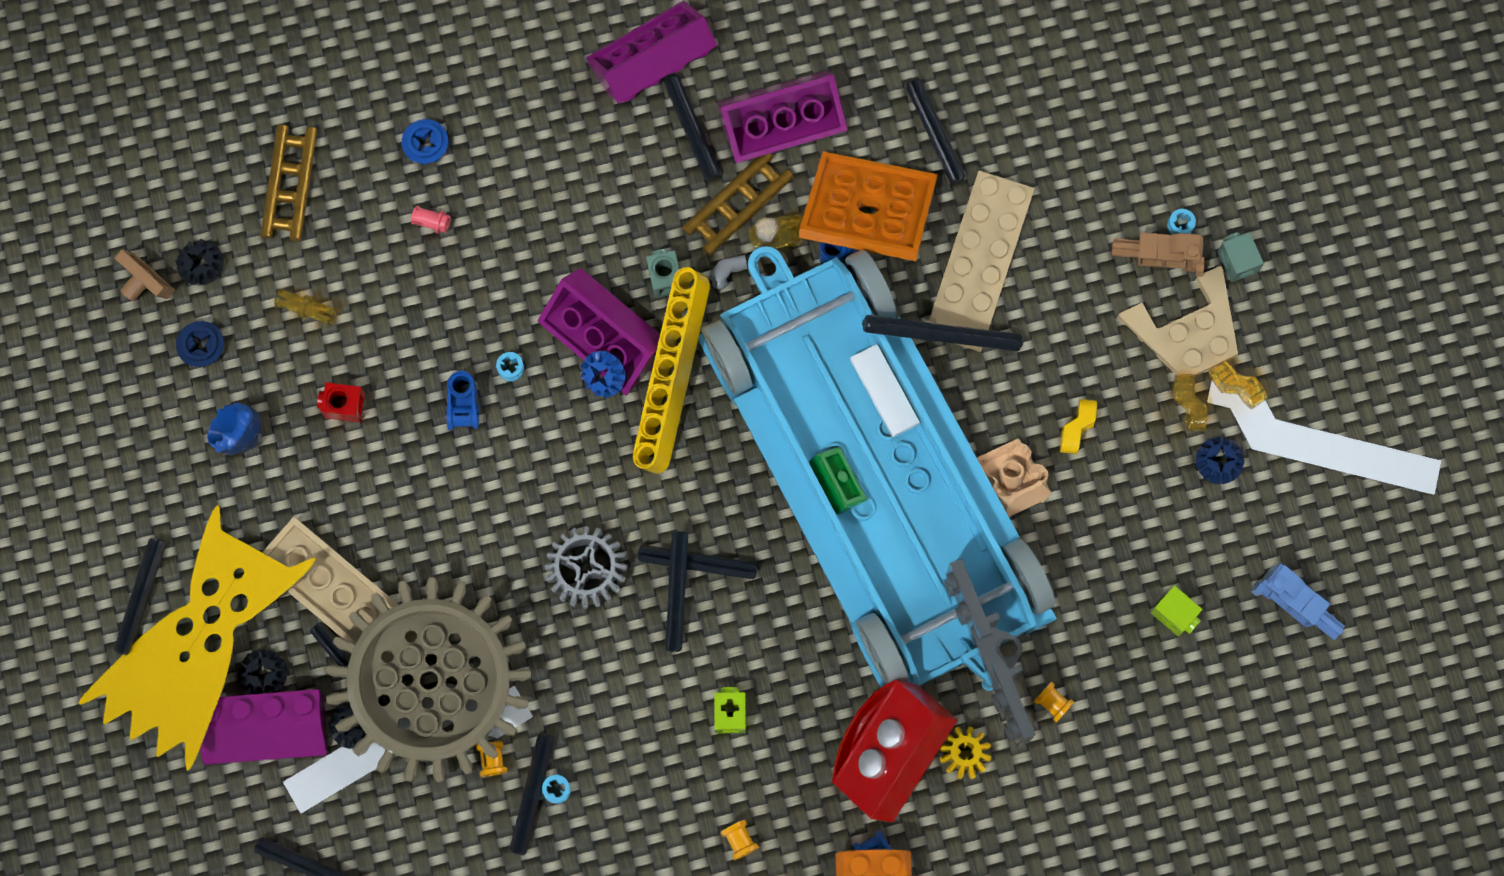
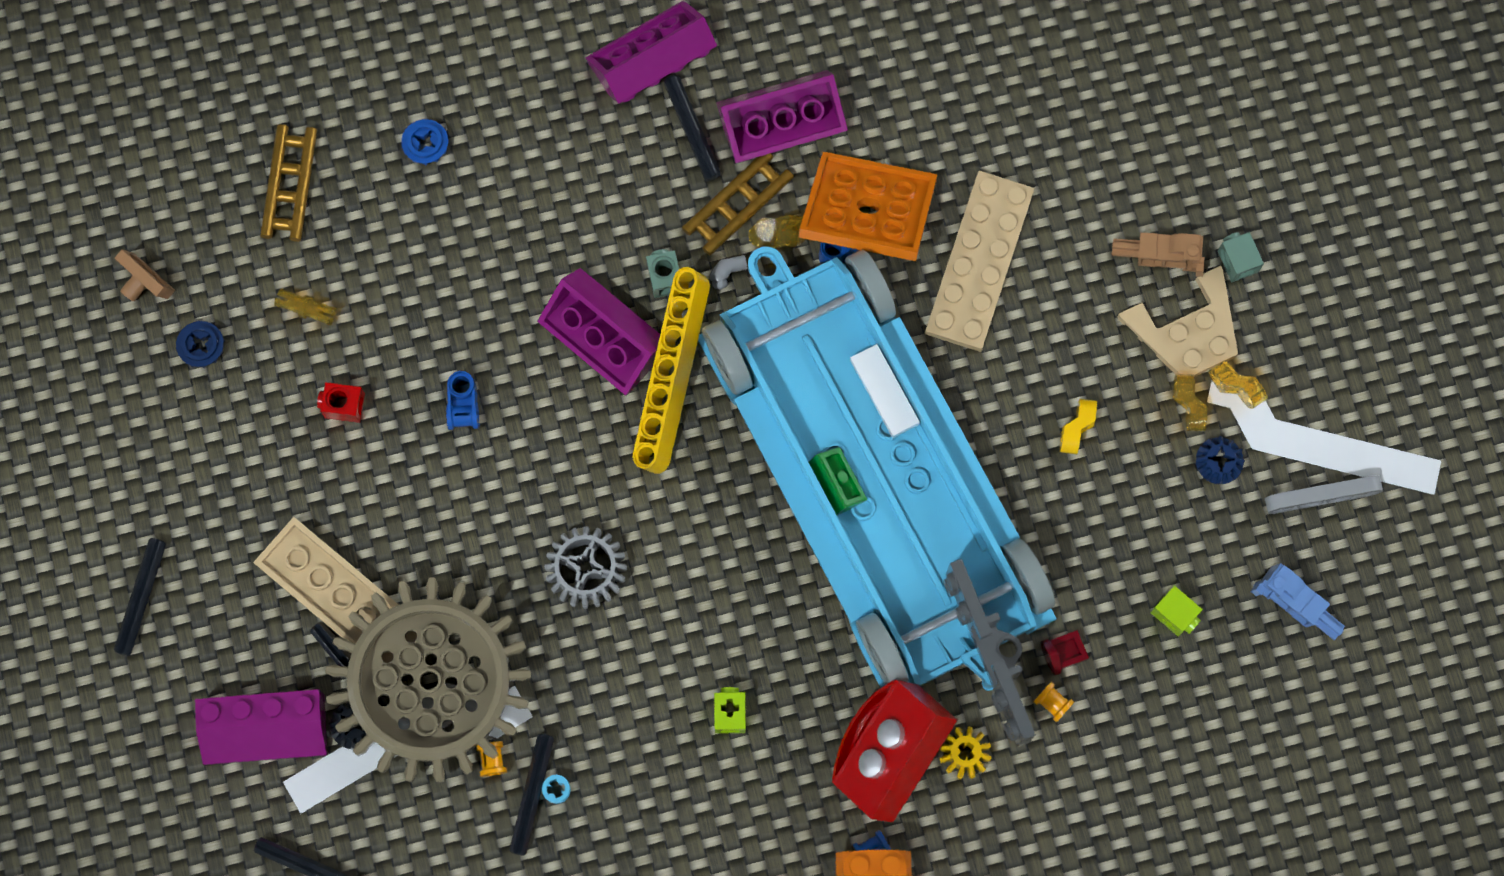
(184, 694): yellow piece -> none
(201, 274): black gear -> none
(235, 429): blue hair -> none
(271, 661): black gear -> none
(430, 219): coral pin -> none
(507, 375): medium azure bush -> none
(614, 377): blue gear -> none
(676, 591): black axle -> none
(700, 562): black axle -> none
(739, 839): light orange bush -> none
(935, 131): black axle -> none
(942, 333): black axle -> none
(1015, 476): light nougat slope -> none
(1064, 652): none -> dark red tile
(1183, 214): medium azure bush -> none
(1323, 494): none -> light grey beam

